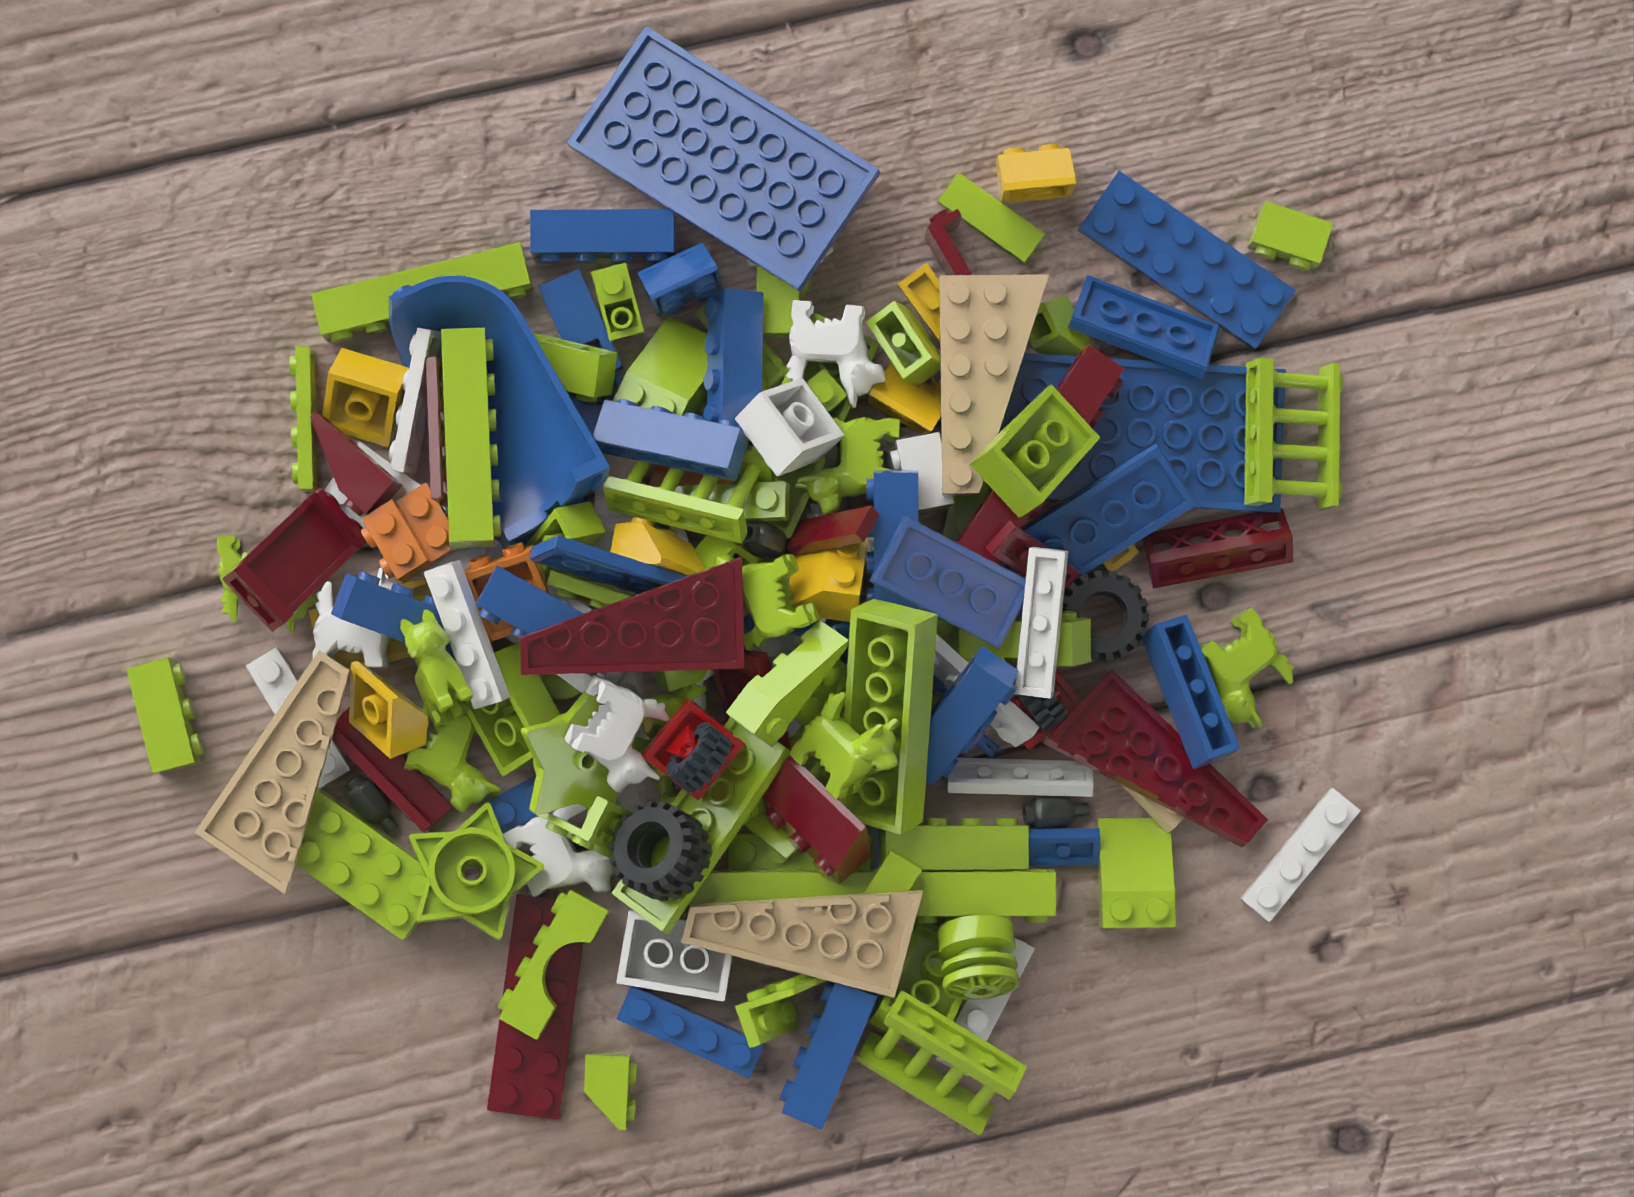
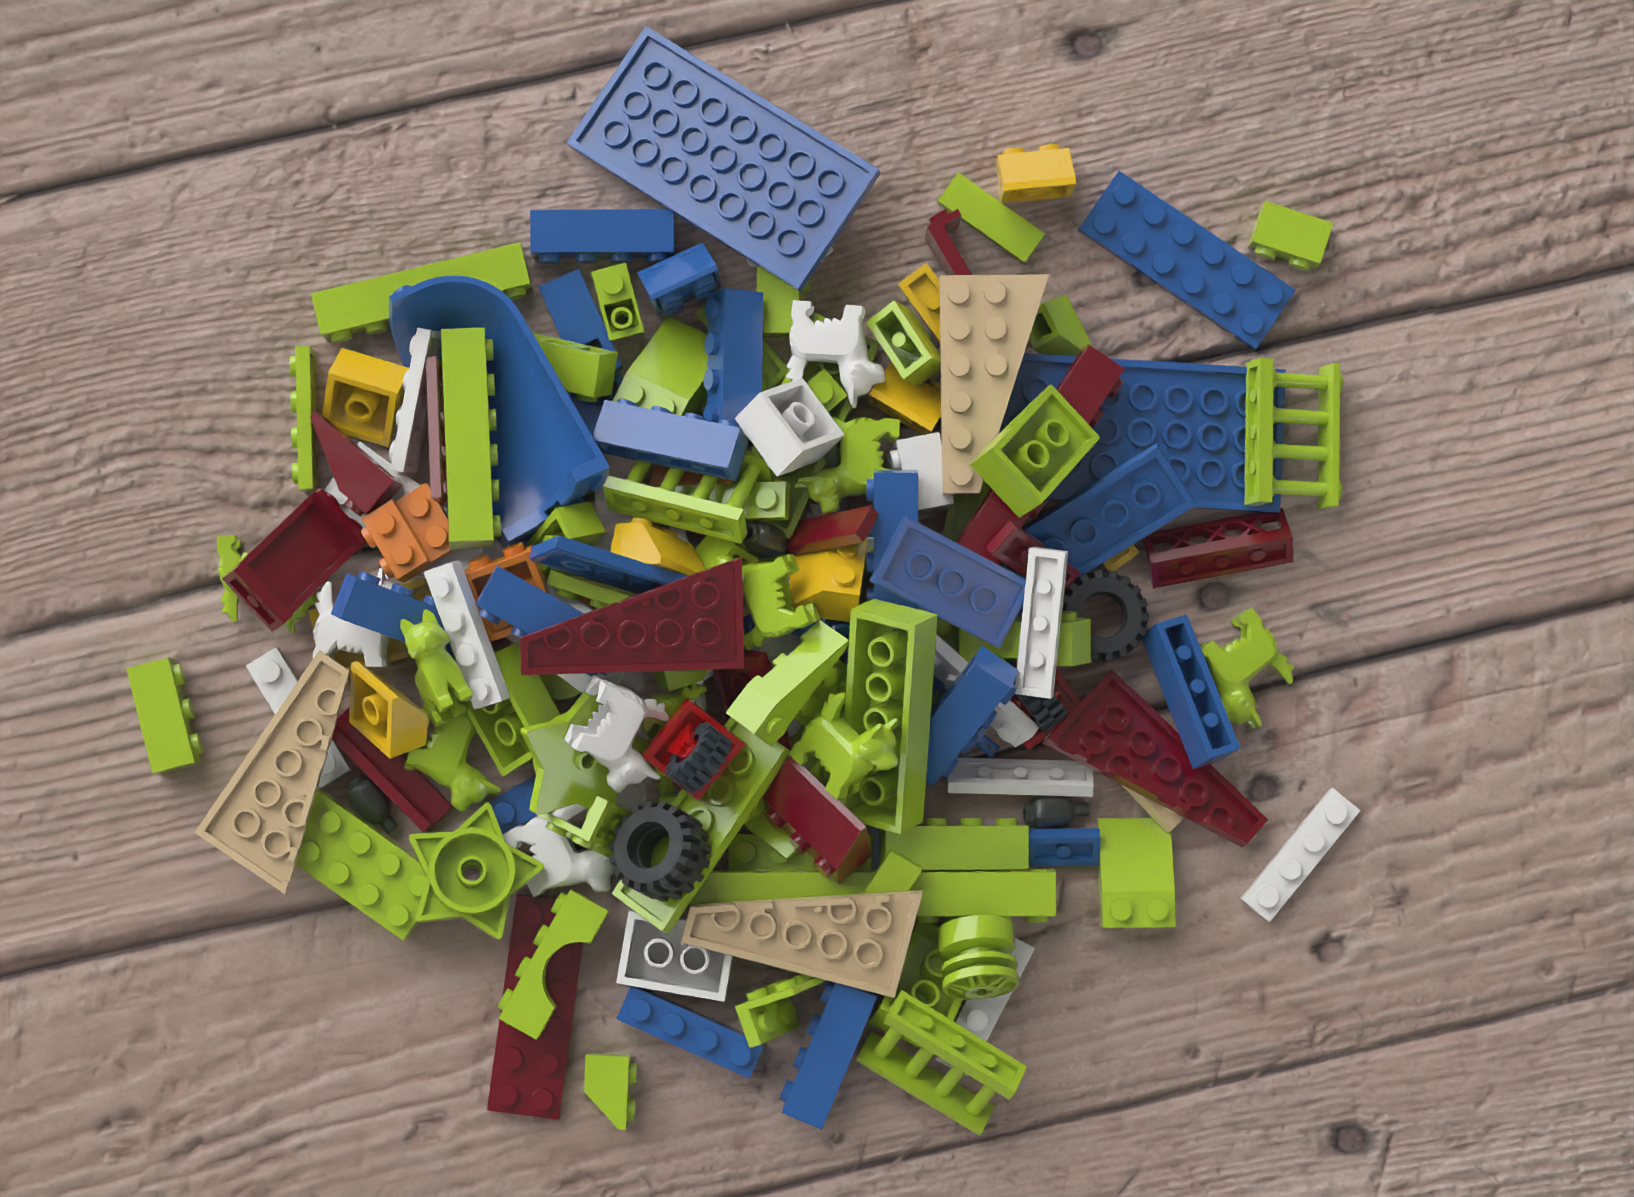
(1144, 326): blue tile -> none

